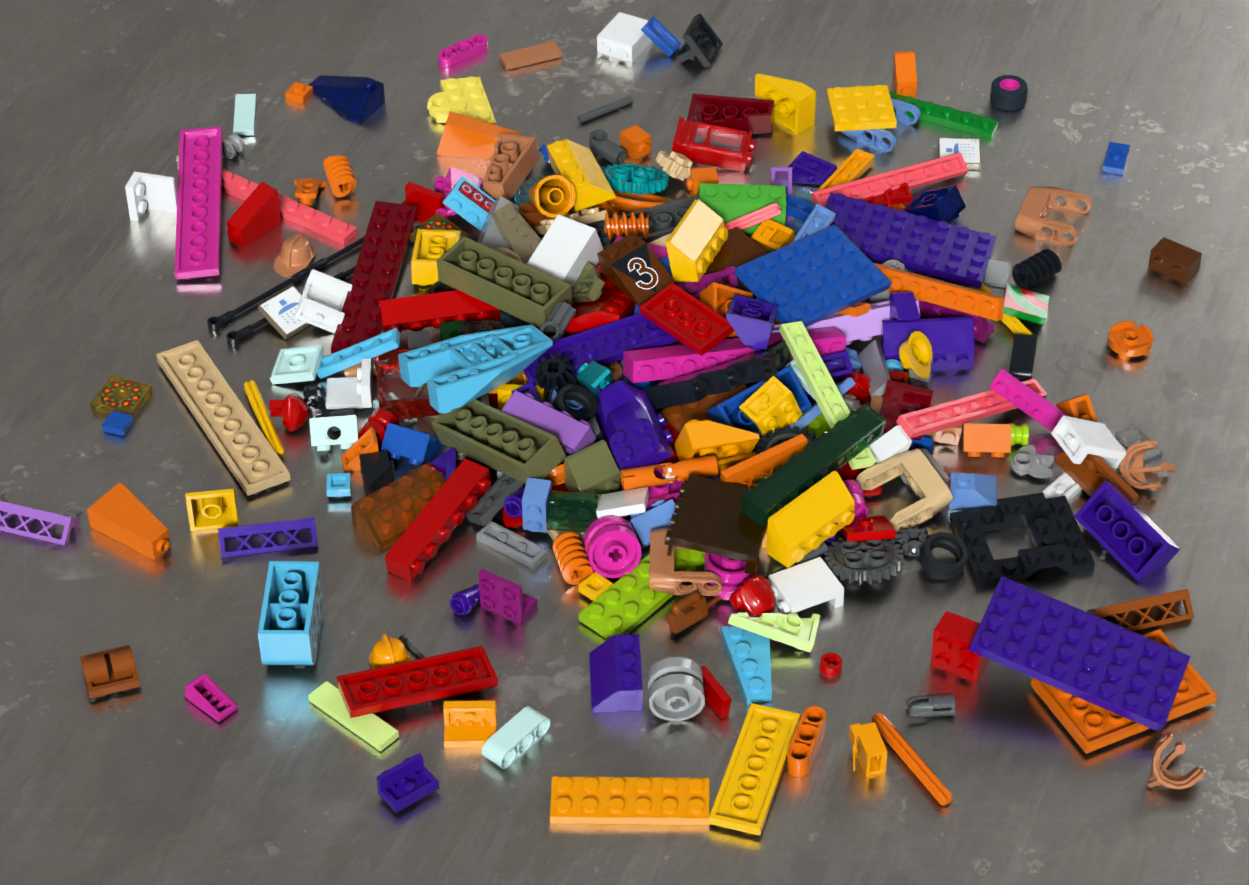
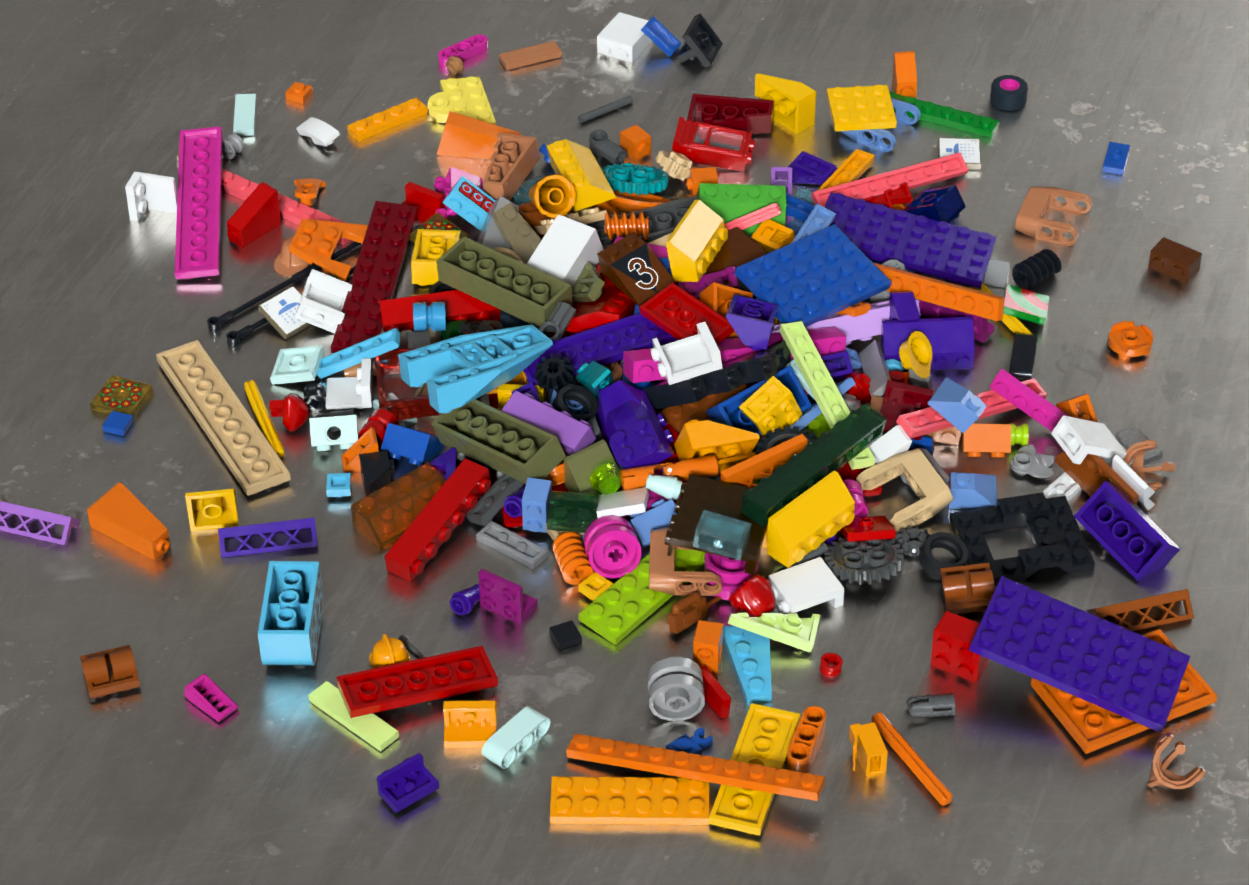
(318, 239): none -> orange wing
(319, 131): none -> white slope
(340, 175): orange piece -> none
(353, 96): clear blue wedge -> none
(387, 119): none -> light orange plate
(429, 316): none -> dark azure wheel
(455, 65): none -> medium nougat plate
(565, 634): none -> black tile
(606, 478): none -> clear neon green cone
(616, 675): dark purple slope -> none
(664, 485): none -> light aqua cone
(687, 356): none -> white panel
(691, 745): none -> blue plate
(696, 767): none -> orange plate
(708, 646): none -> orange brick
(722, 535): none -> clear light blue brick
(956, 404): none -> medium blue slope
(967, 588): none -> dark orange plate
(1134, 481): none -> white slope

